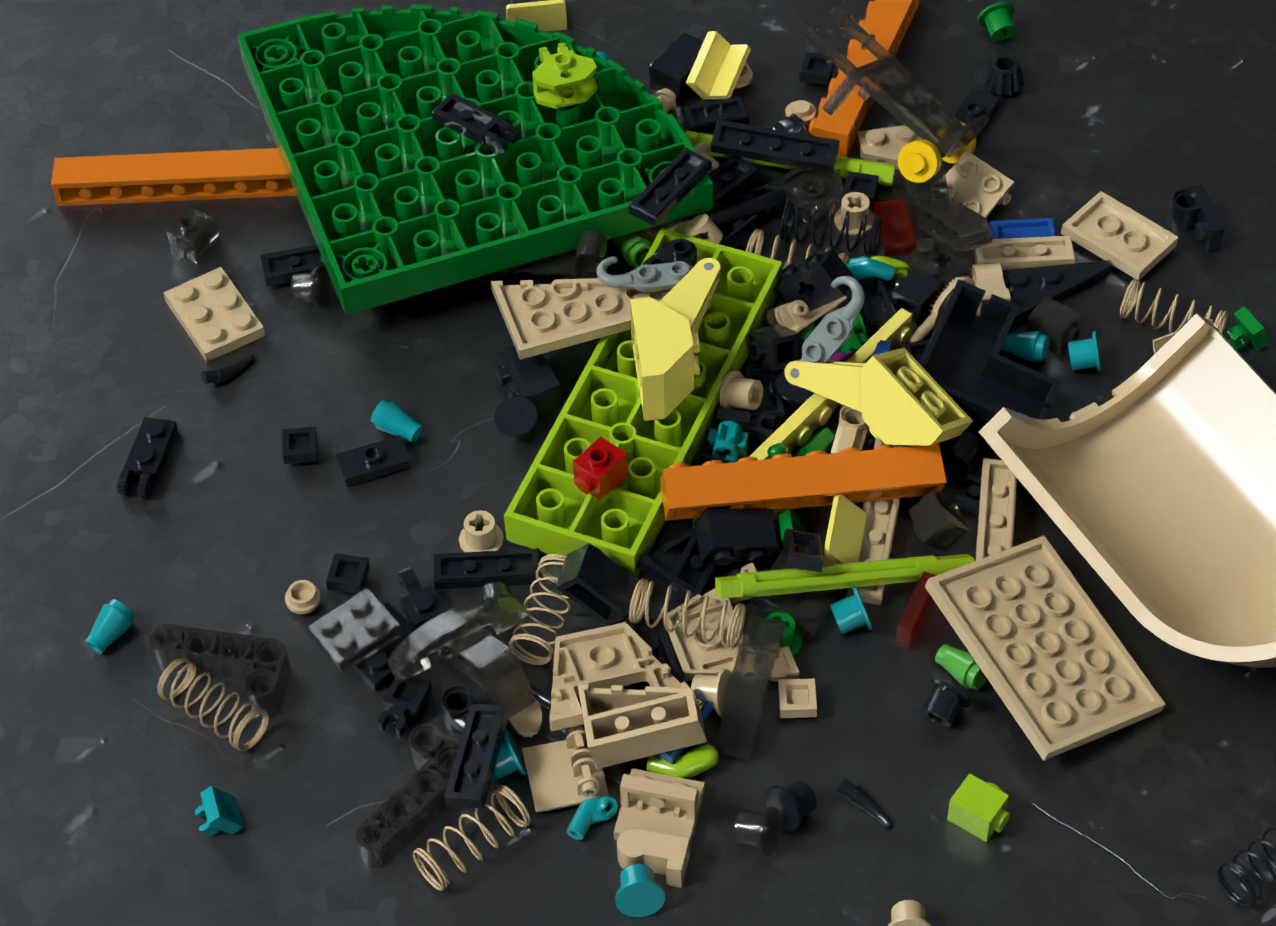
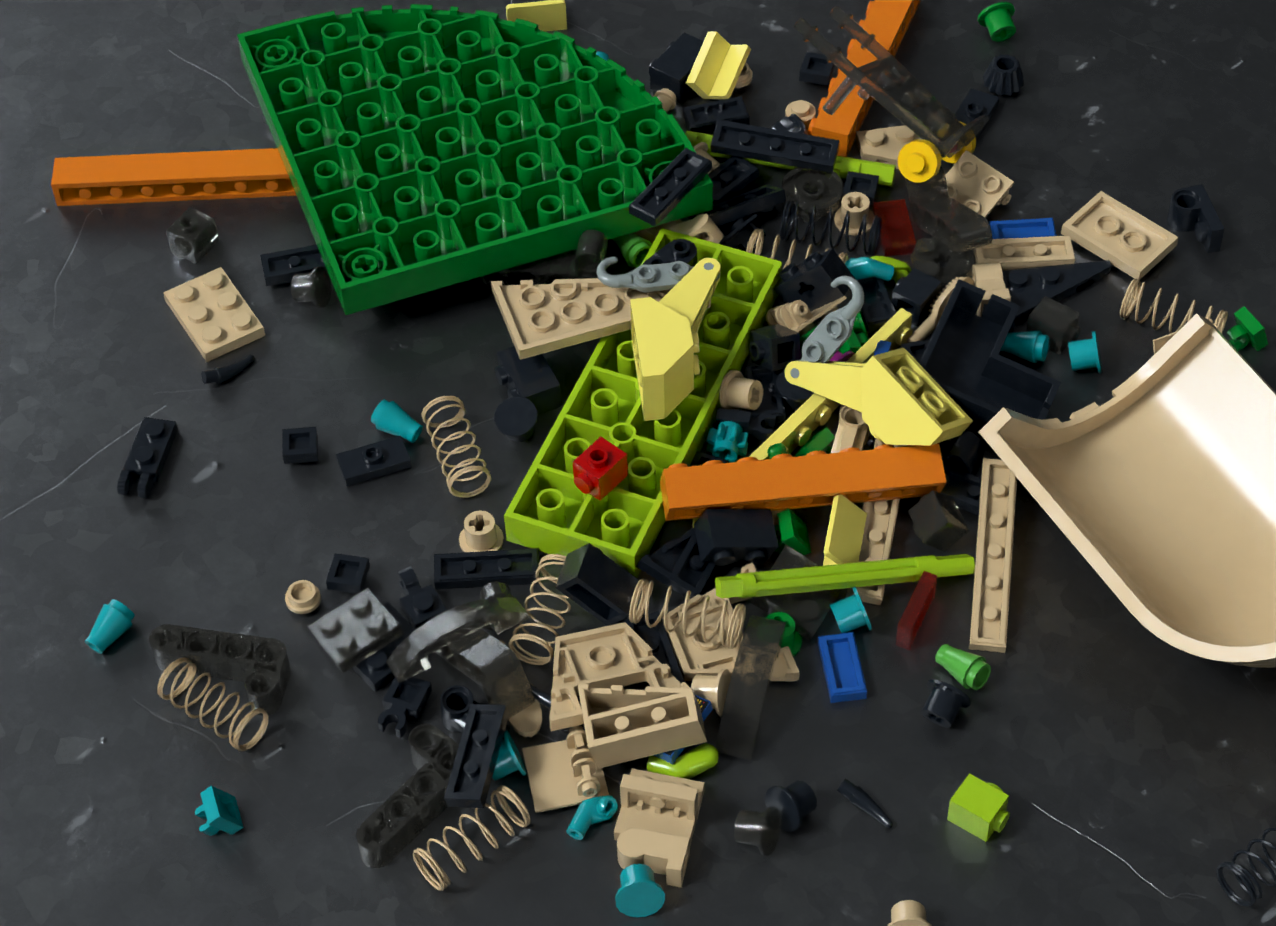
(450, 479): none -> tan piece
(476, 123): black hinge -> none
(563, 75): lime hinge -> none
(797, 698): tan plate -> none
(803, 550): black plate -> none
(842, 667): none -> blue tile
(1044, 647): tan plate -> none

